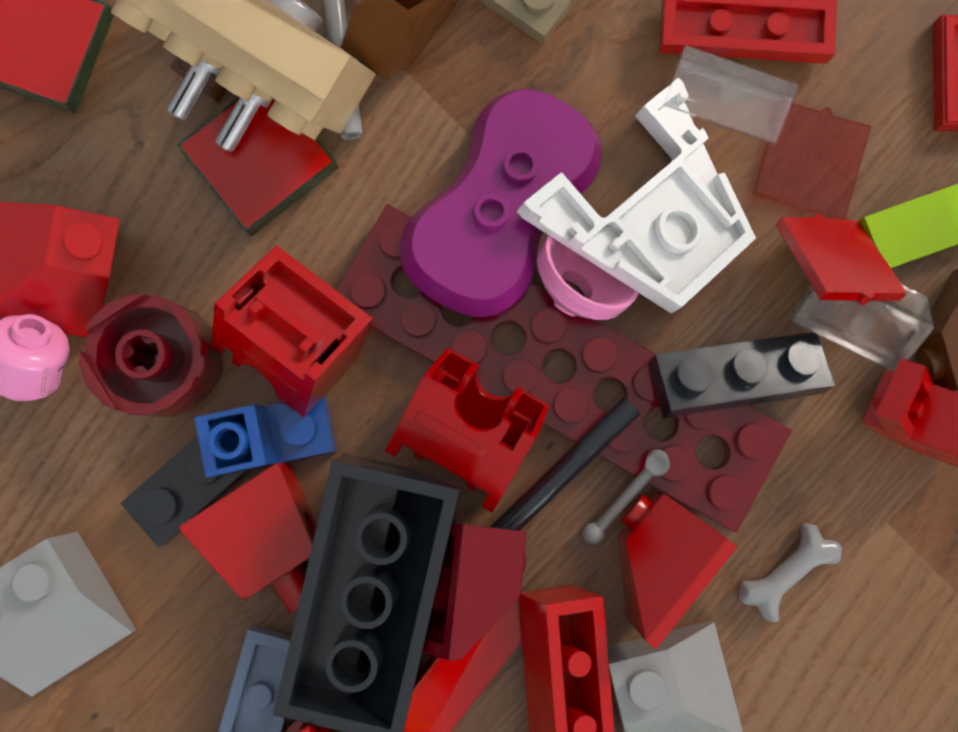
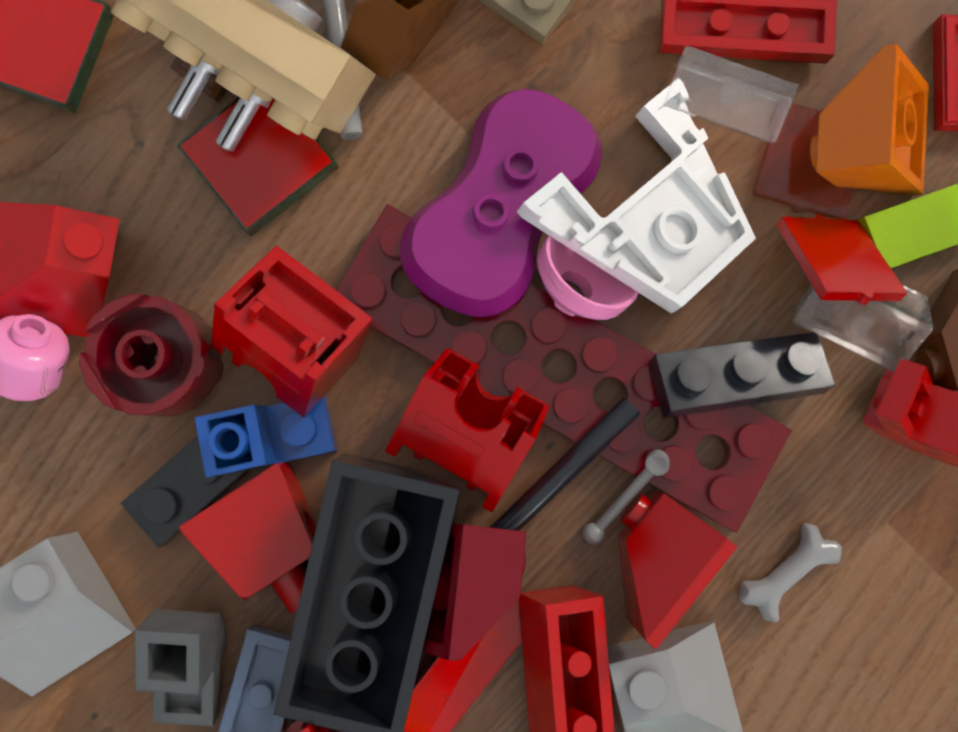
(181, 664): none -> dark grey brick
(876, 128): none -> orange slope

